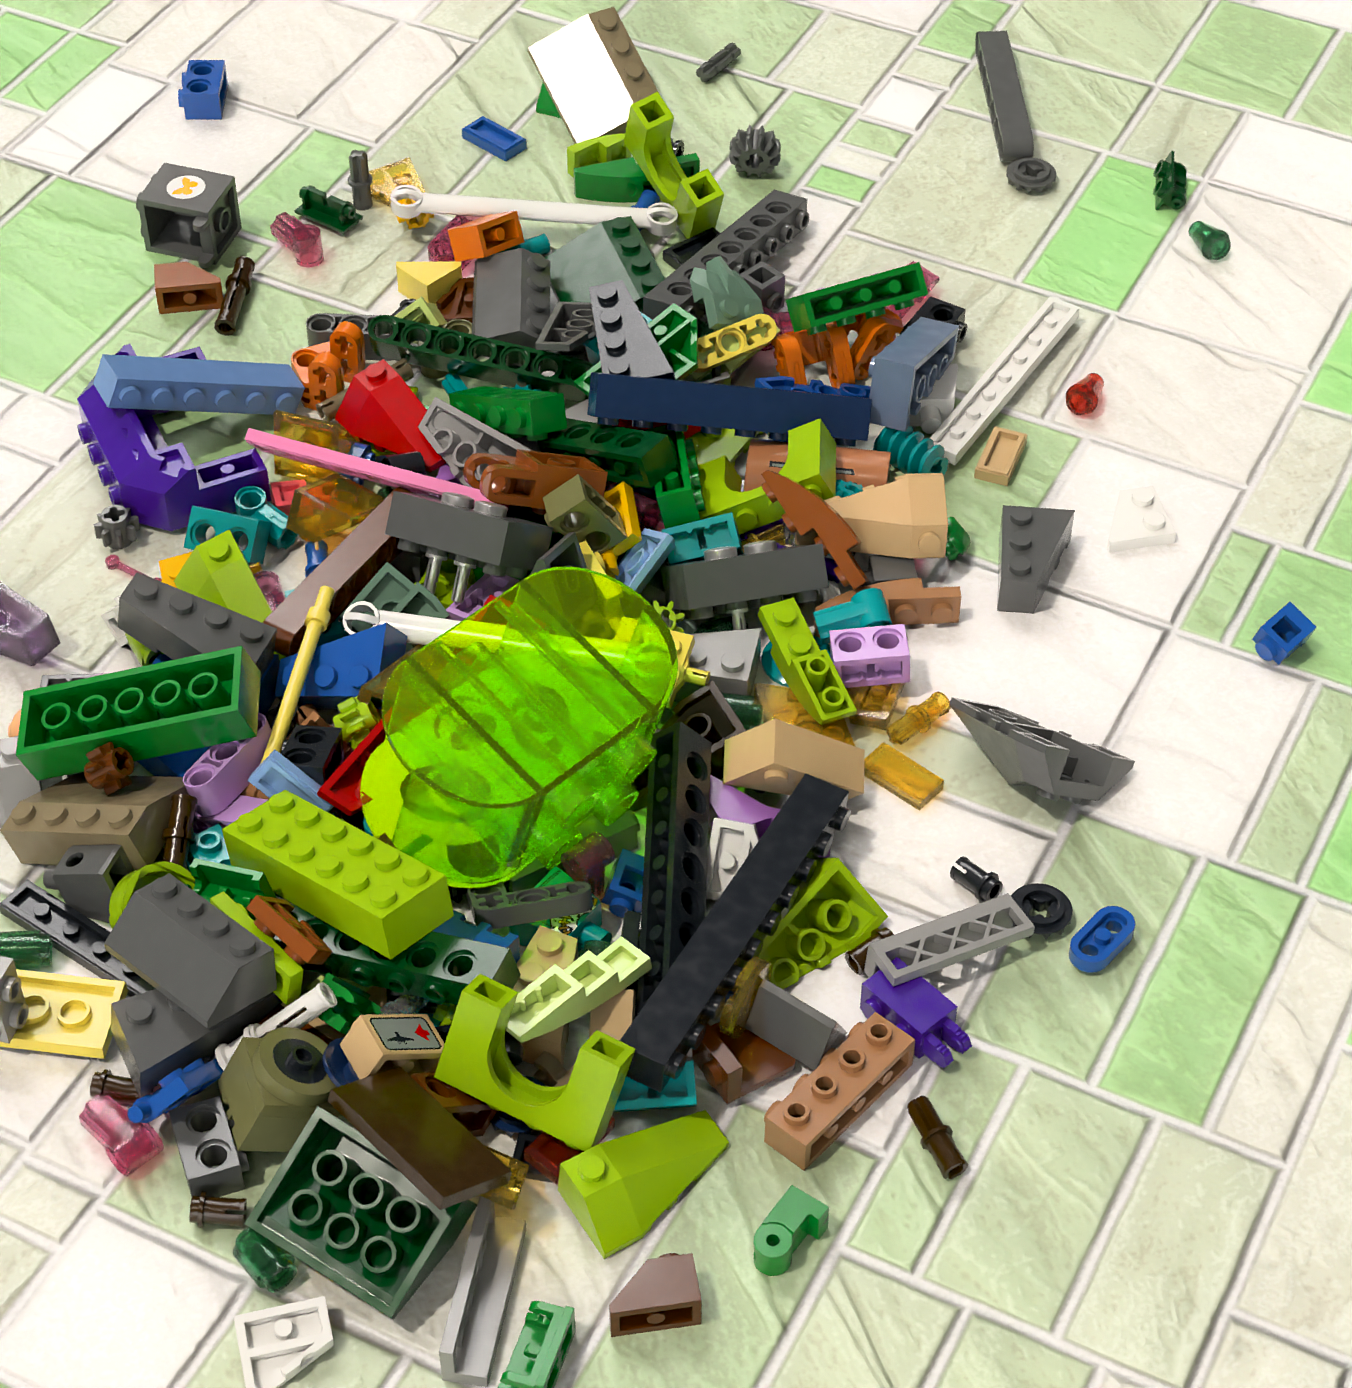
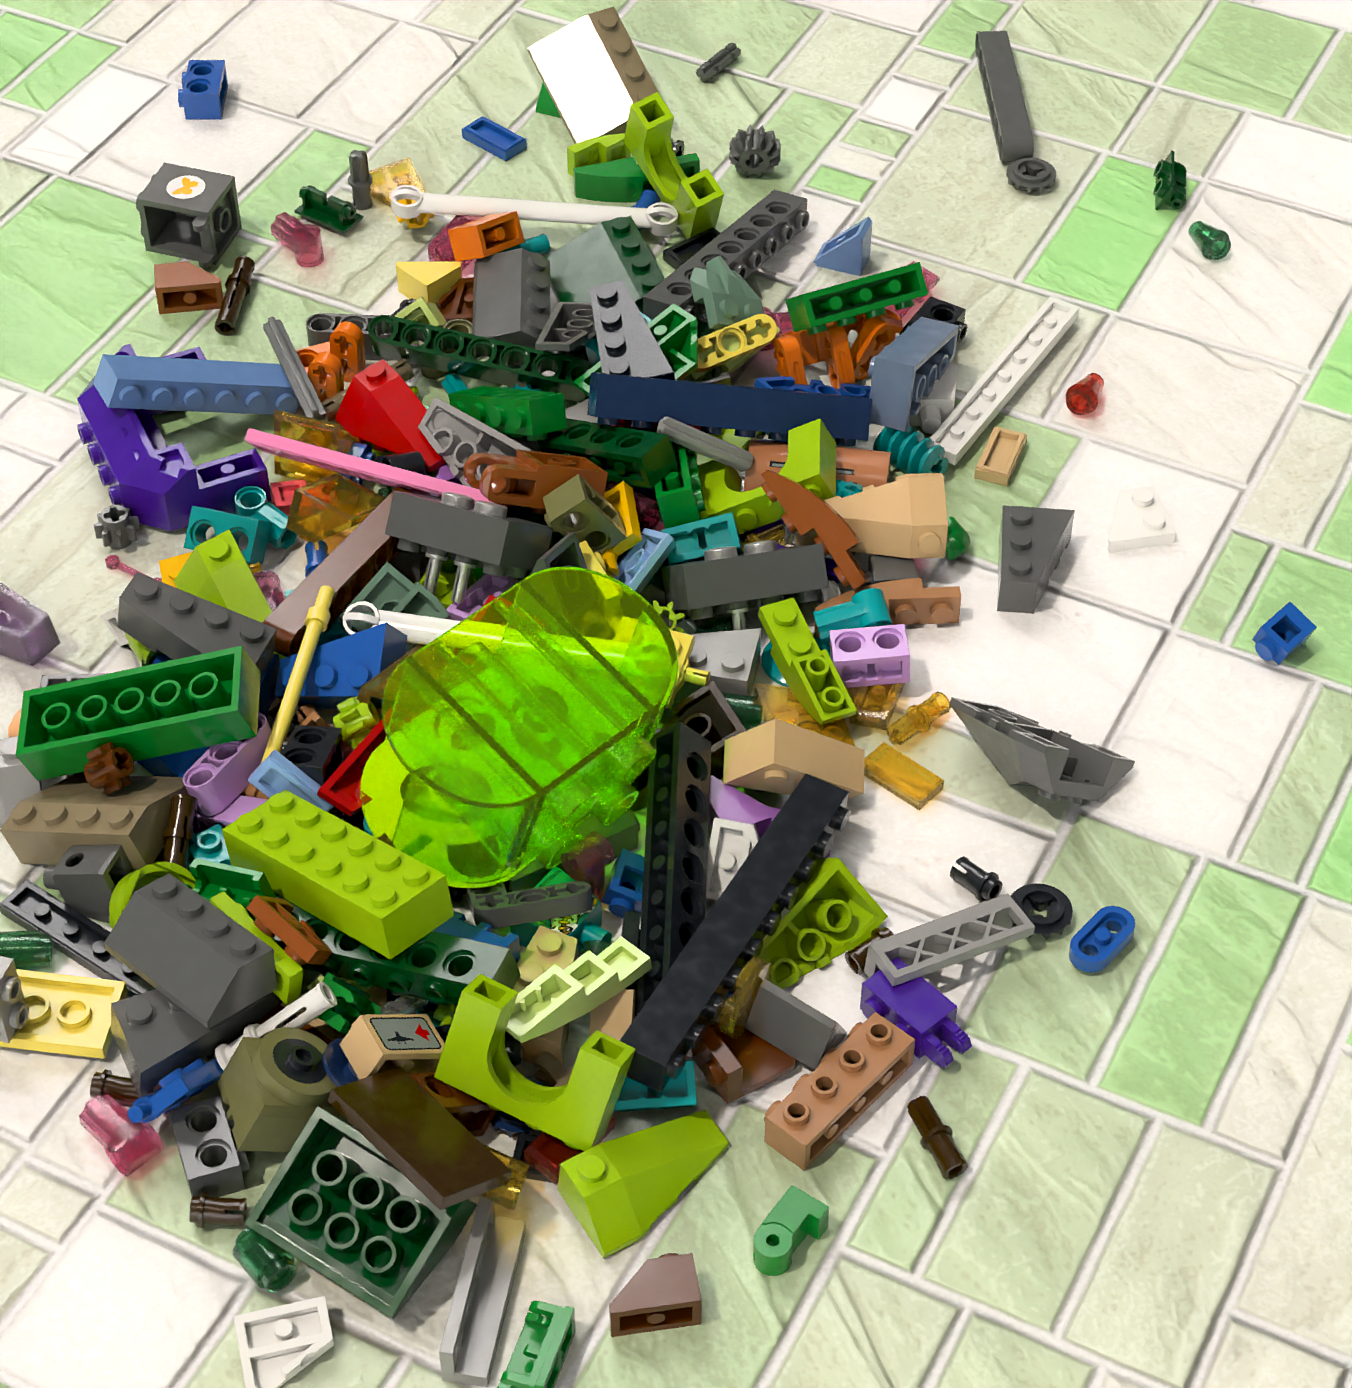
(293, 369): none -> axle
(705, 444): none -> light grey axle
(767, 284): dark grey brick -> none
(848, 250): none -> medium blue slope

